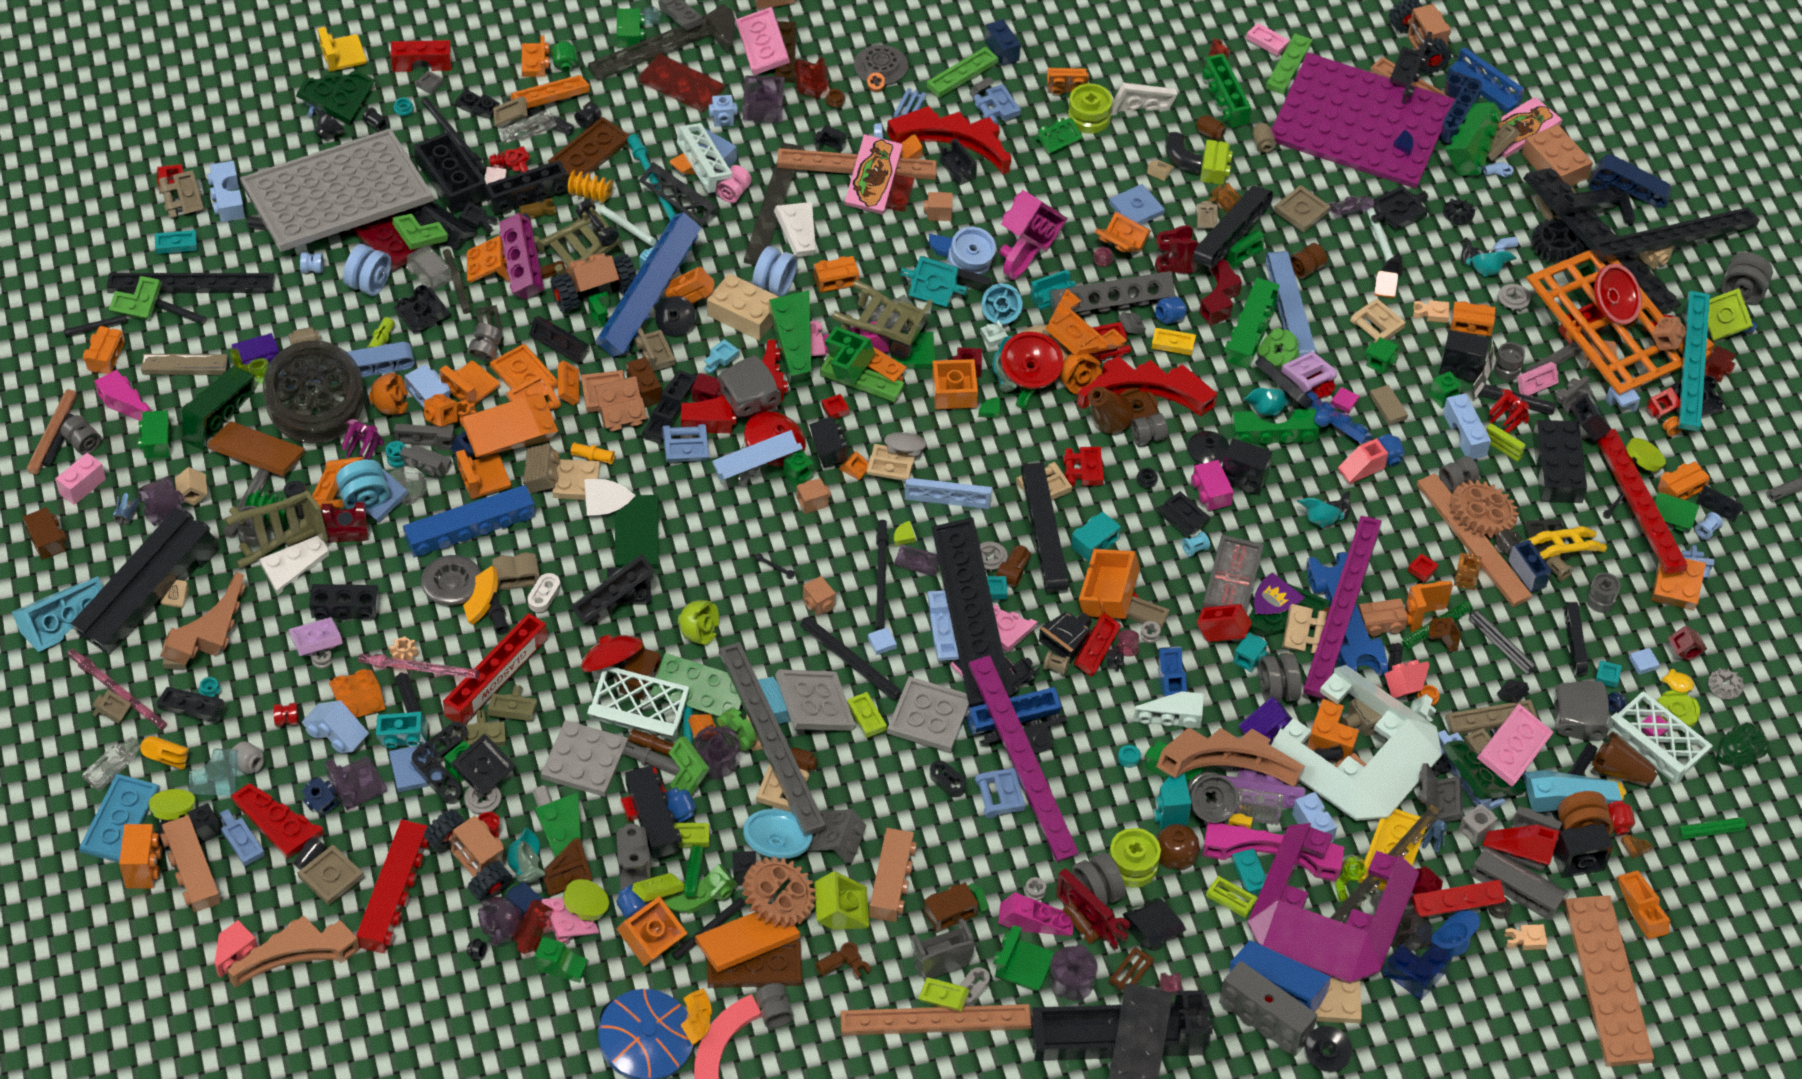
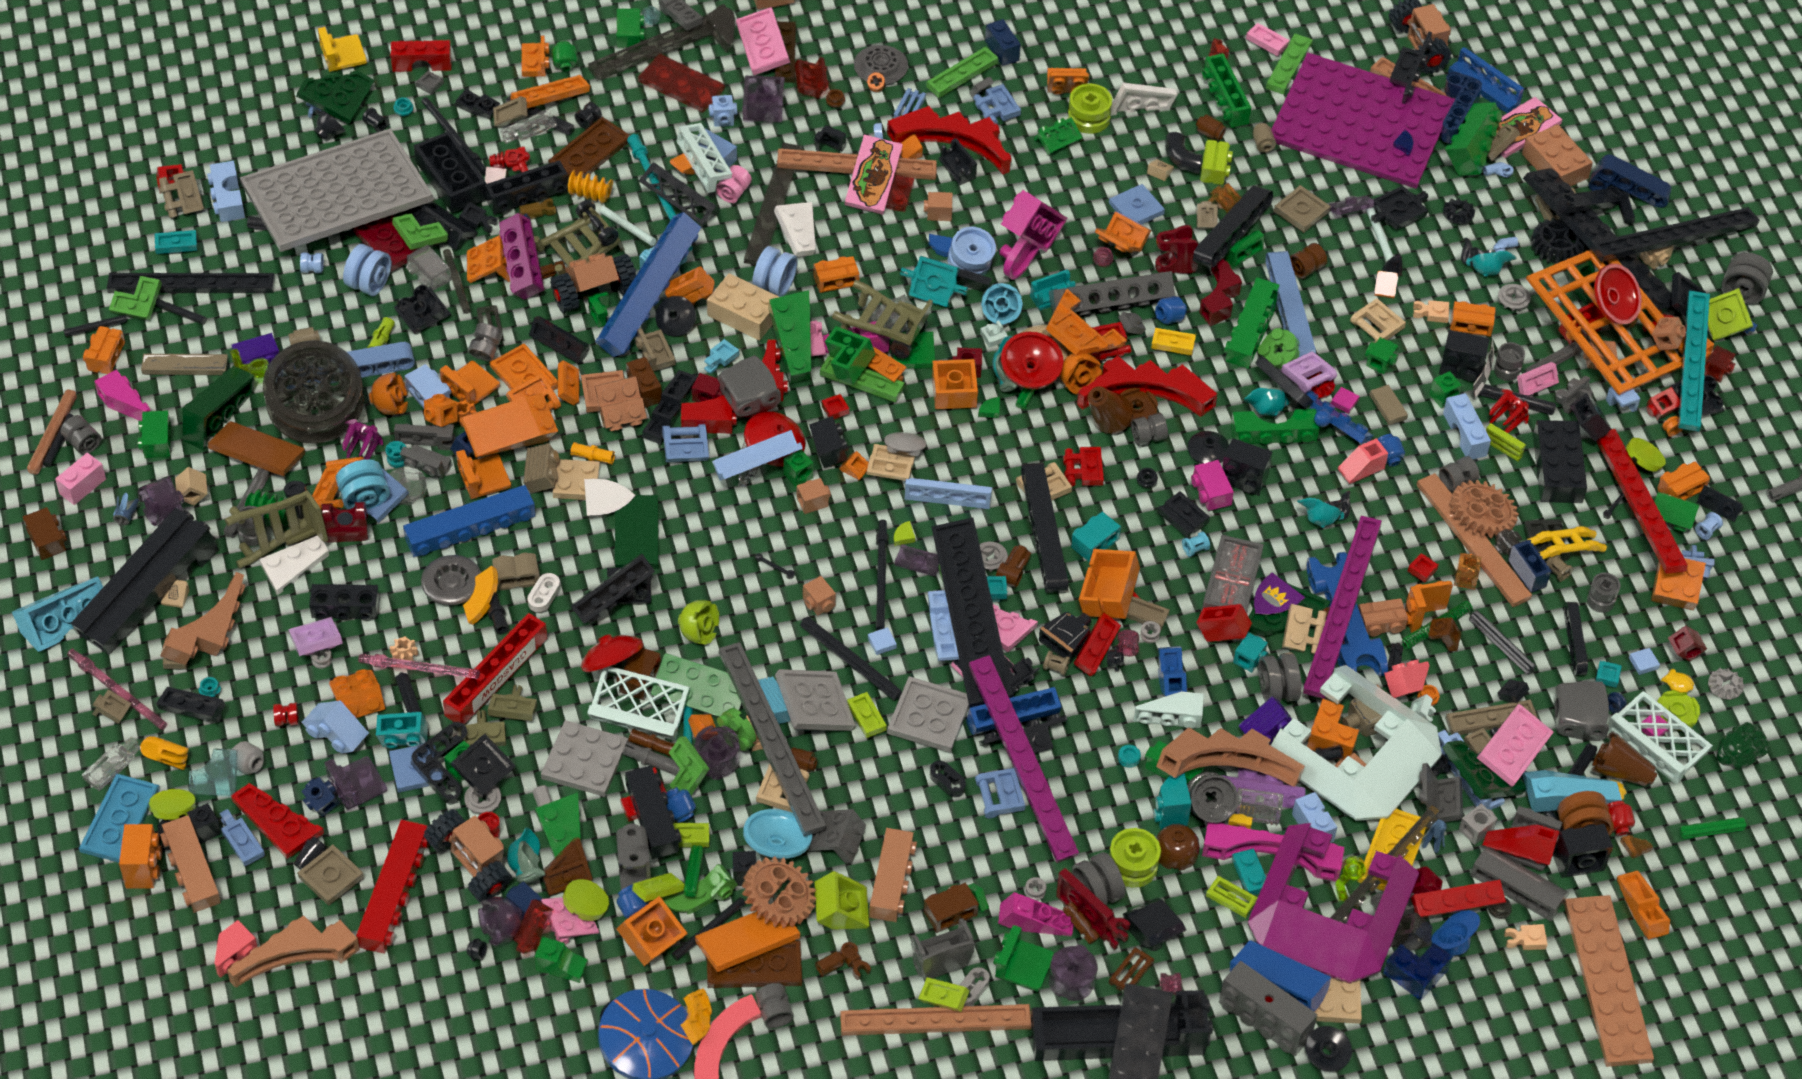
(1680, 288): none -> black plate

